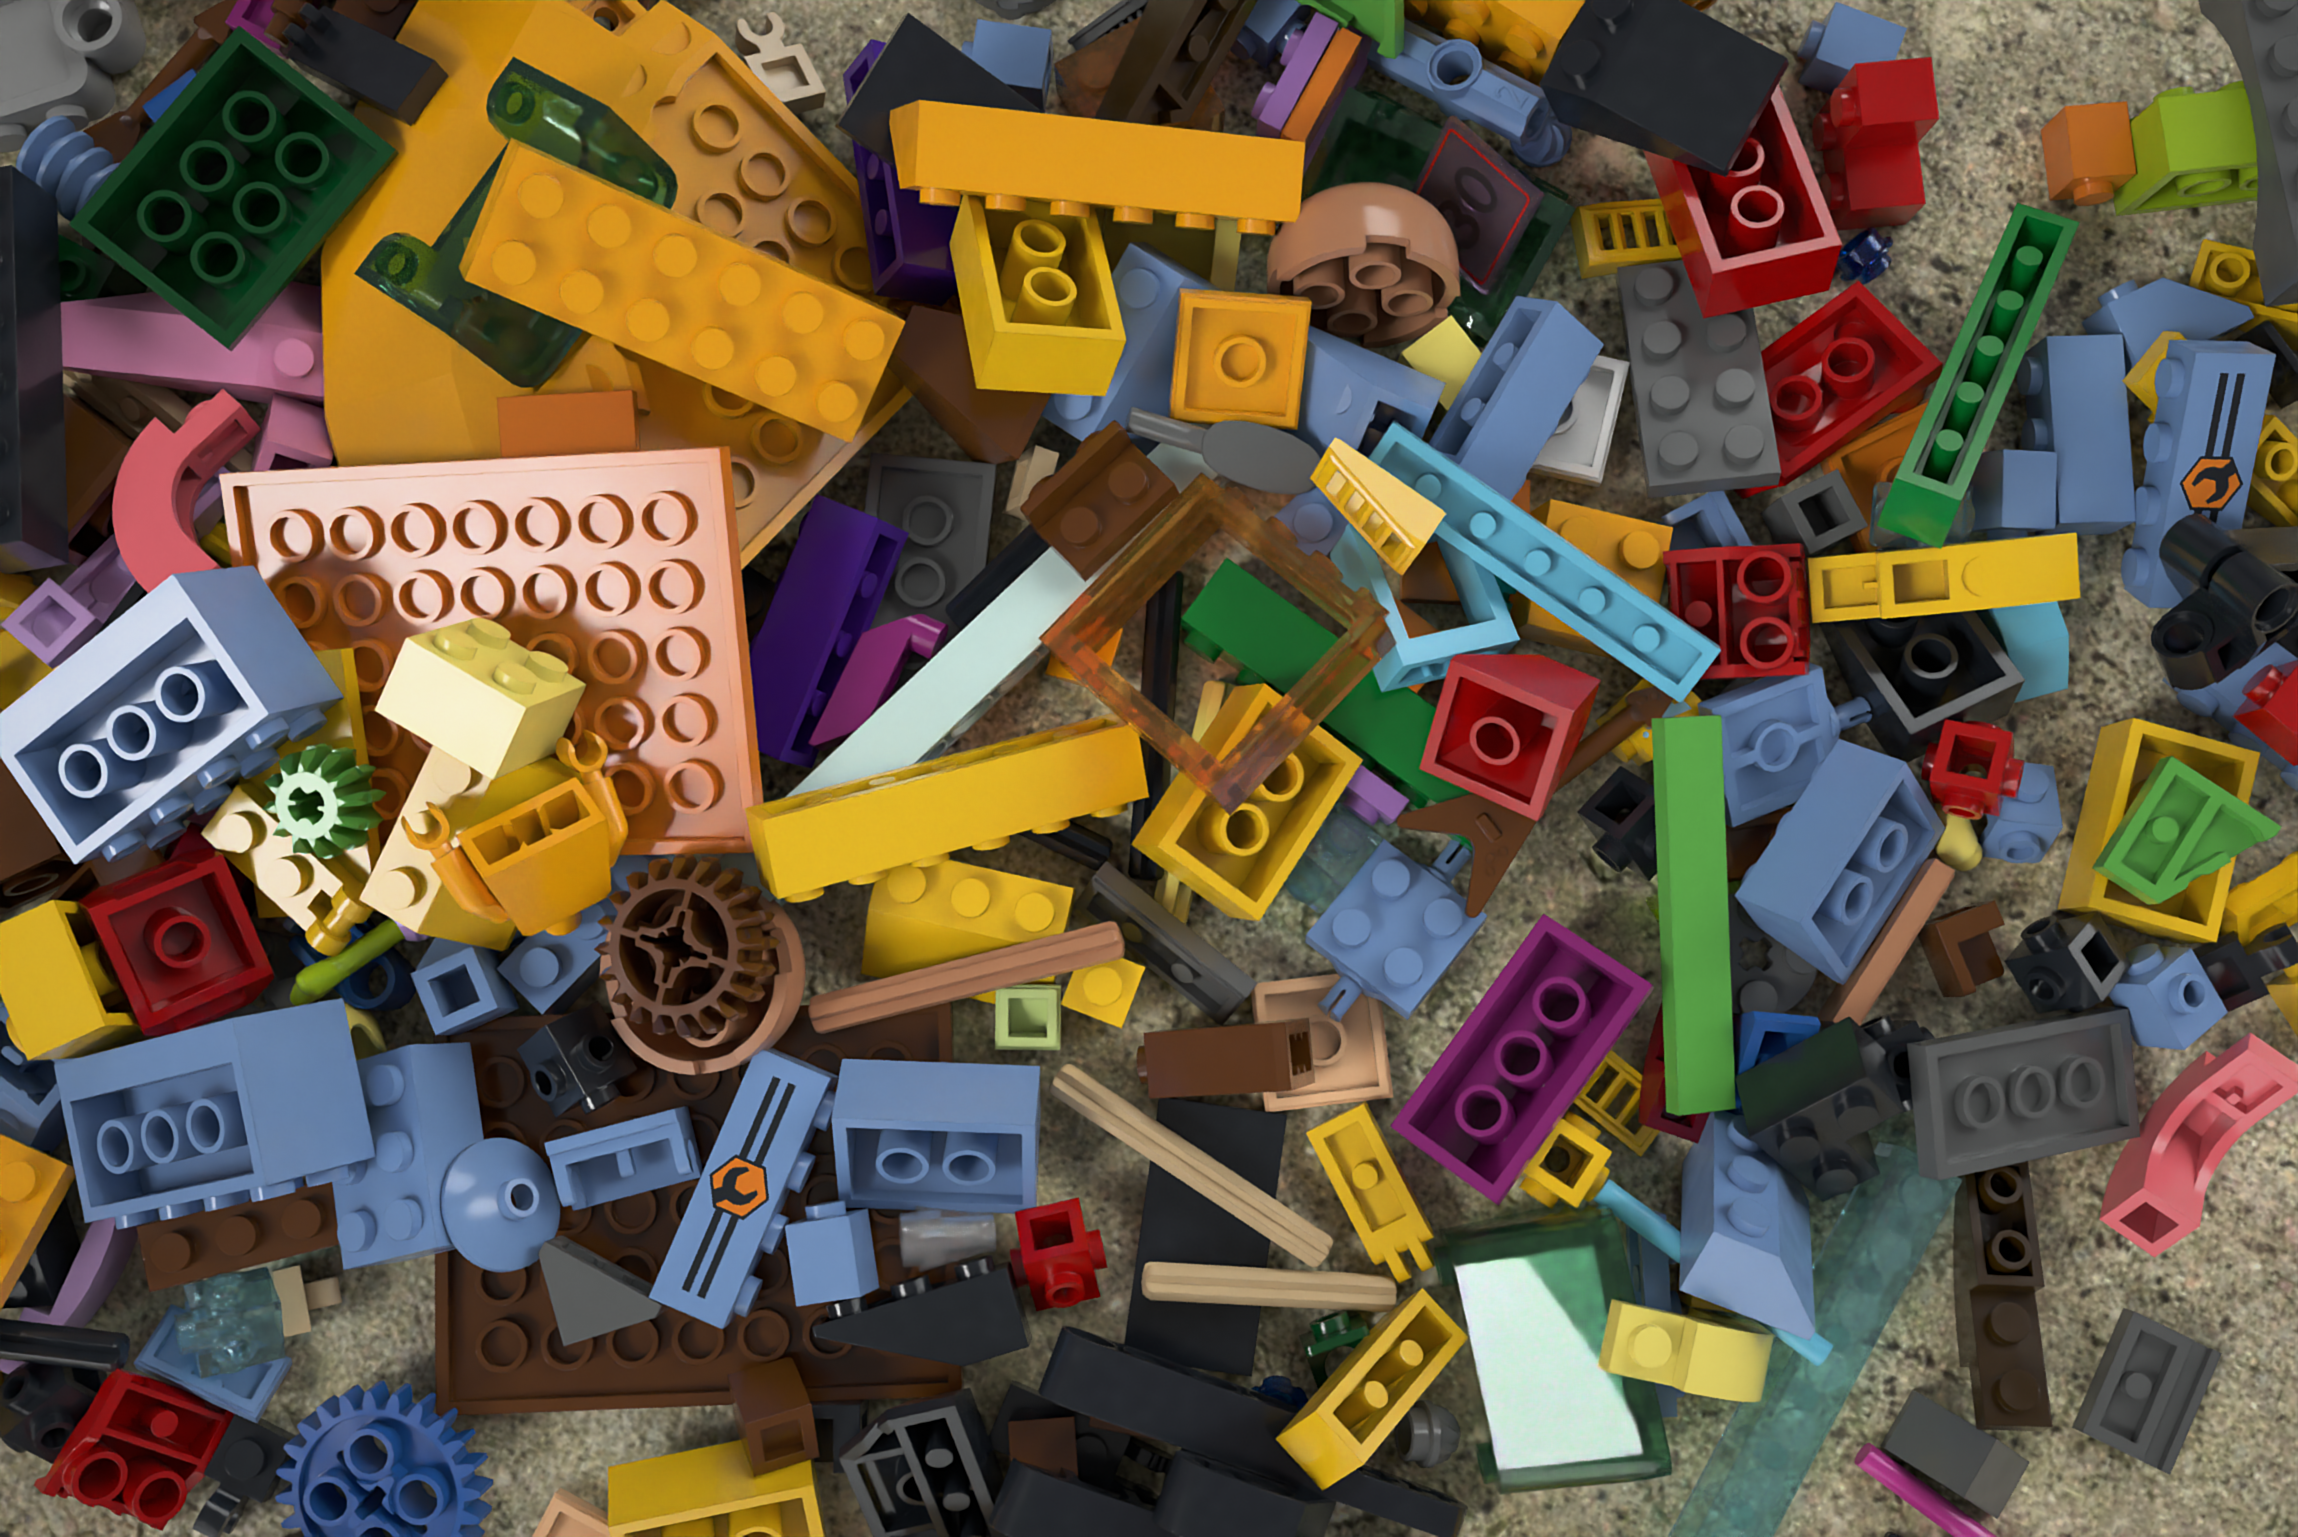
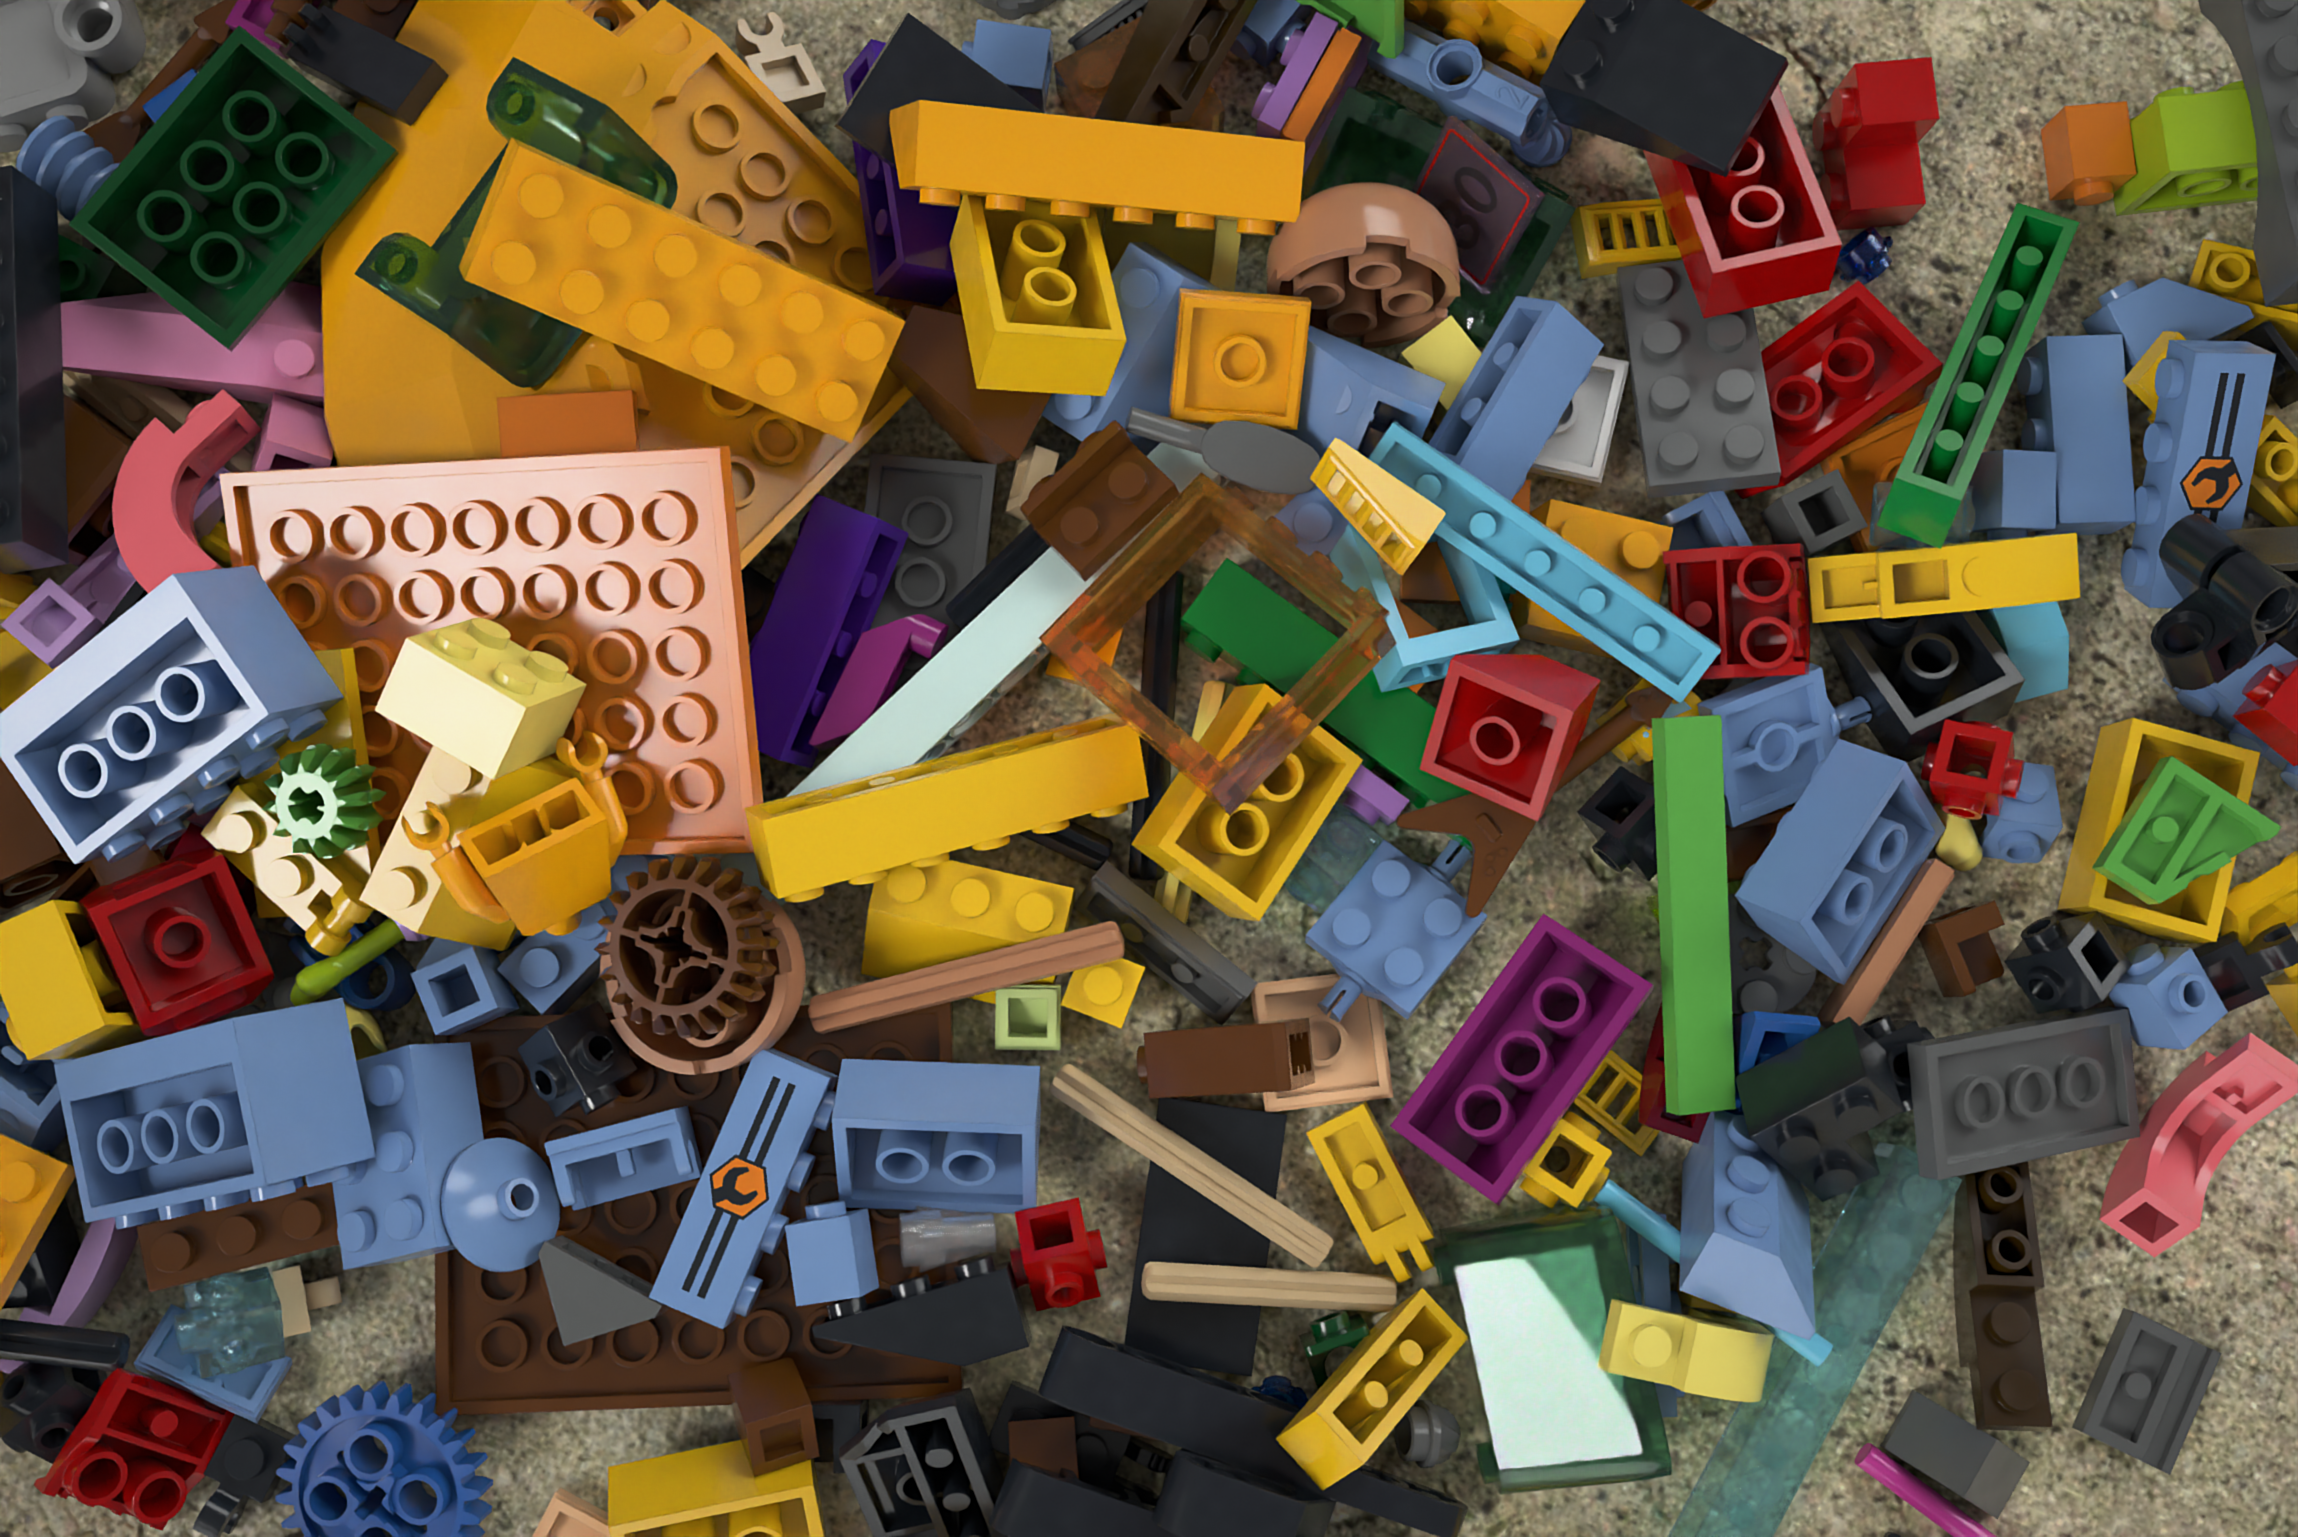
(1841, 41): medium blue brick -> none

